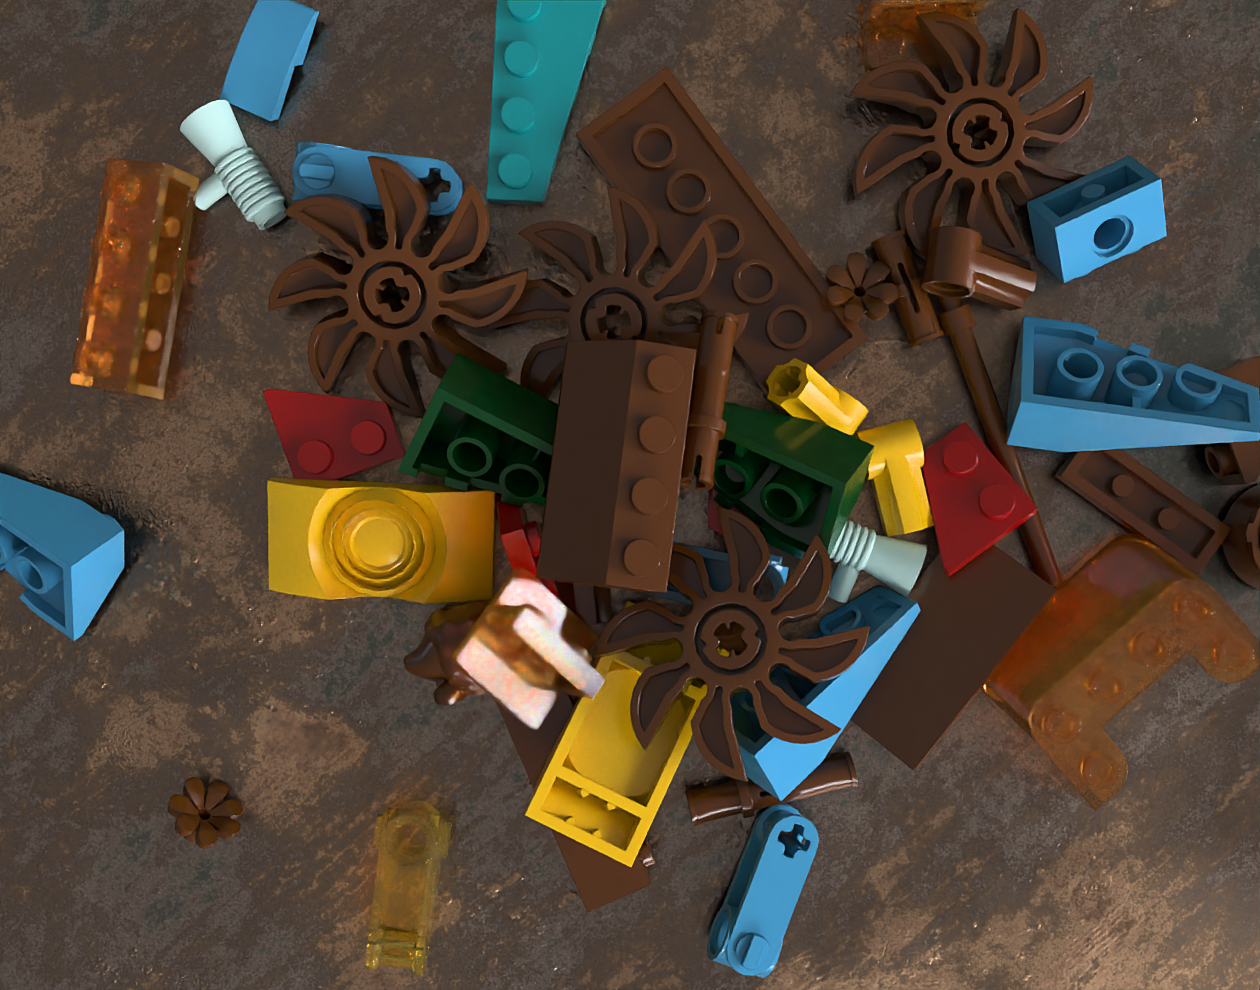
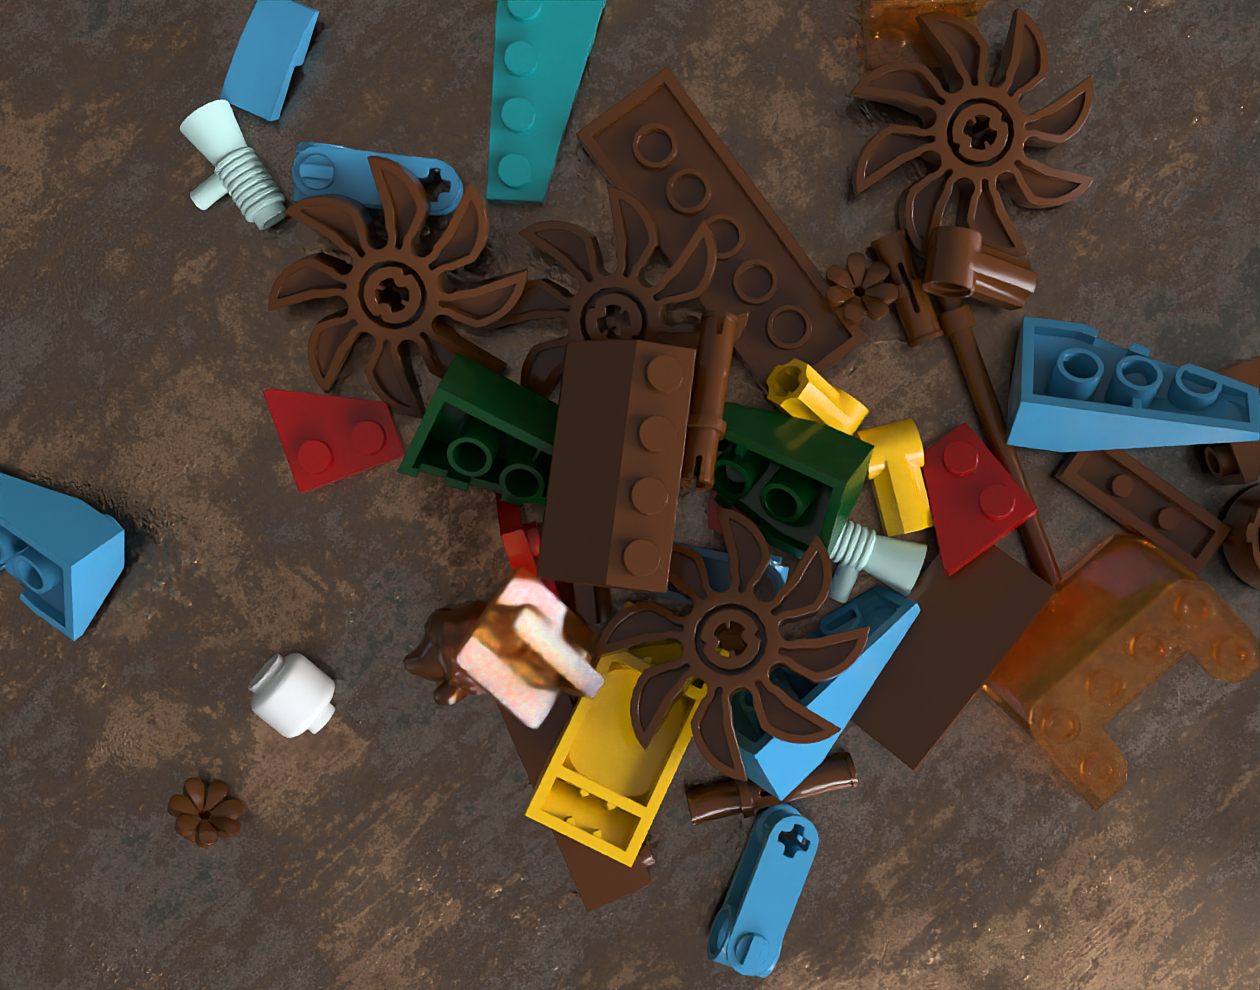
(134, 278): clear orange brick -> none
(292, 695): none -> white head
(380, 540): yellow slope -> none
(405, 887): clear yellow piece -> none
(1097, 218): dark azure brick -> none

